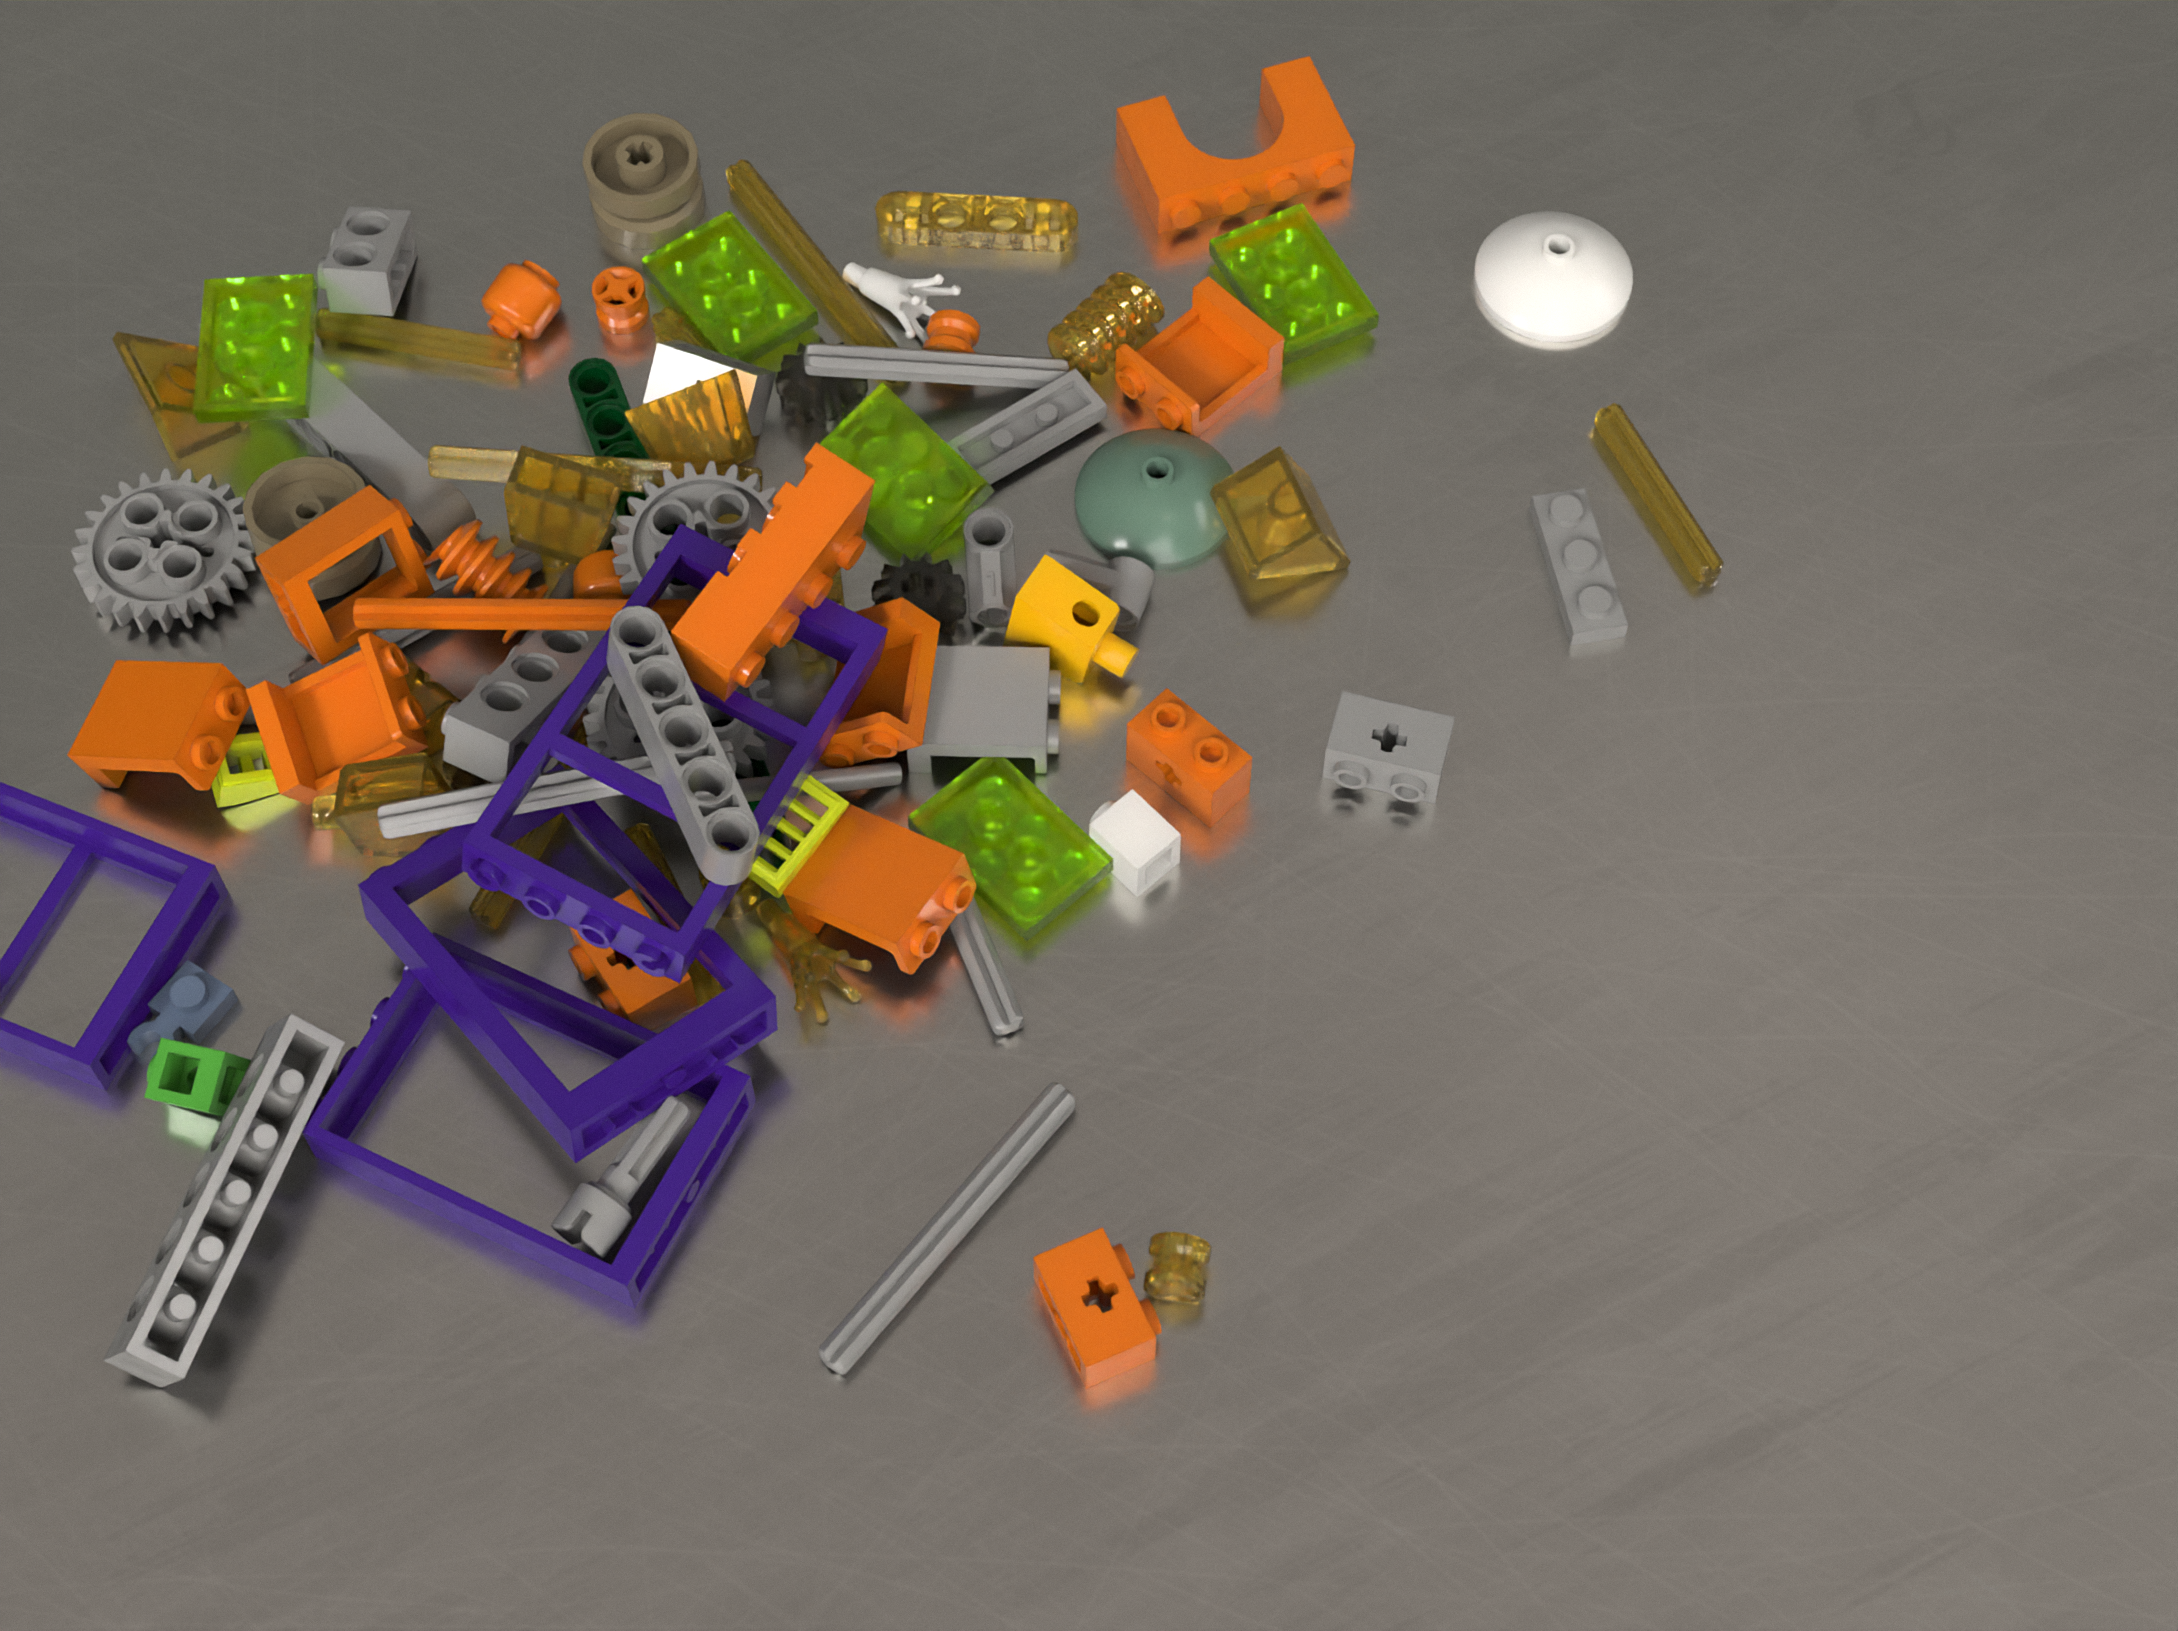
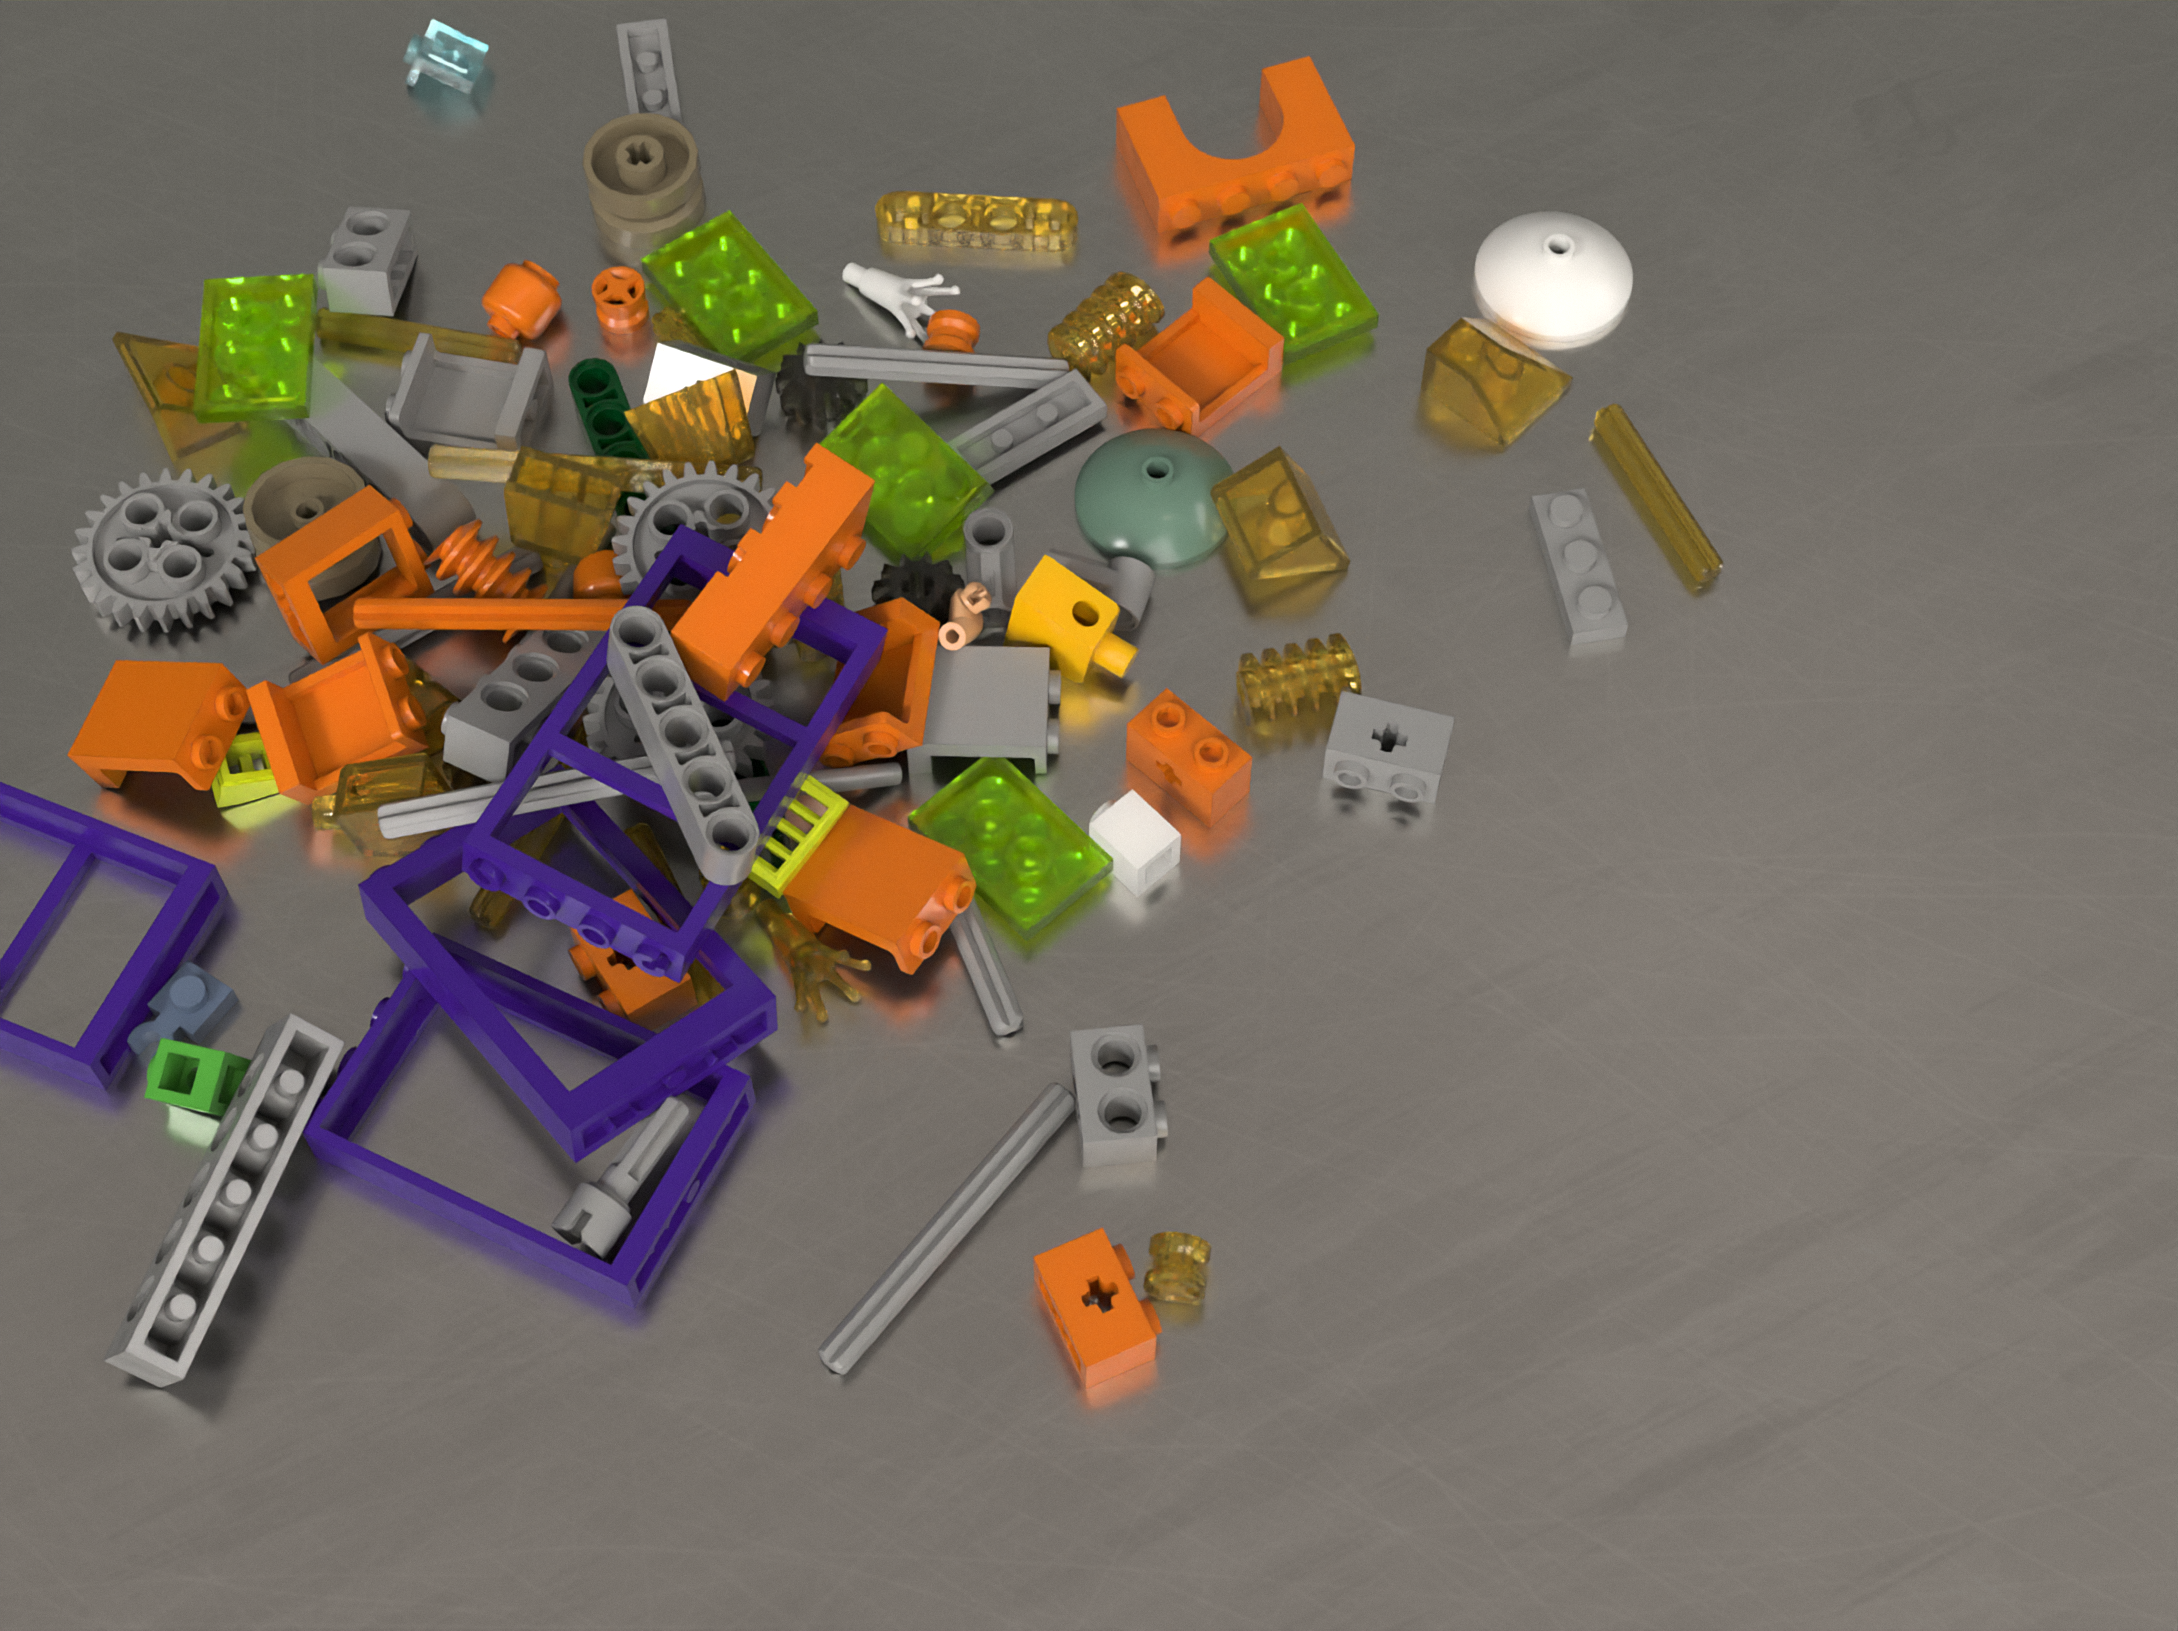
(445, 56): none -> clear light blue bracket
(468, 399): none -> light grey panel
(649, 68): none -> light grey plate
(807, 257): clear yellow axle -> none
(965, 616): none -> light nougat arm
(1108, 1095): none -> light grey brick
(1296, 676): none -> clear yellow piece
(1490, 378): none -> clear yellow slope

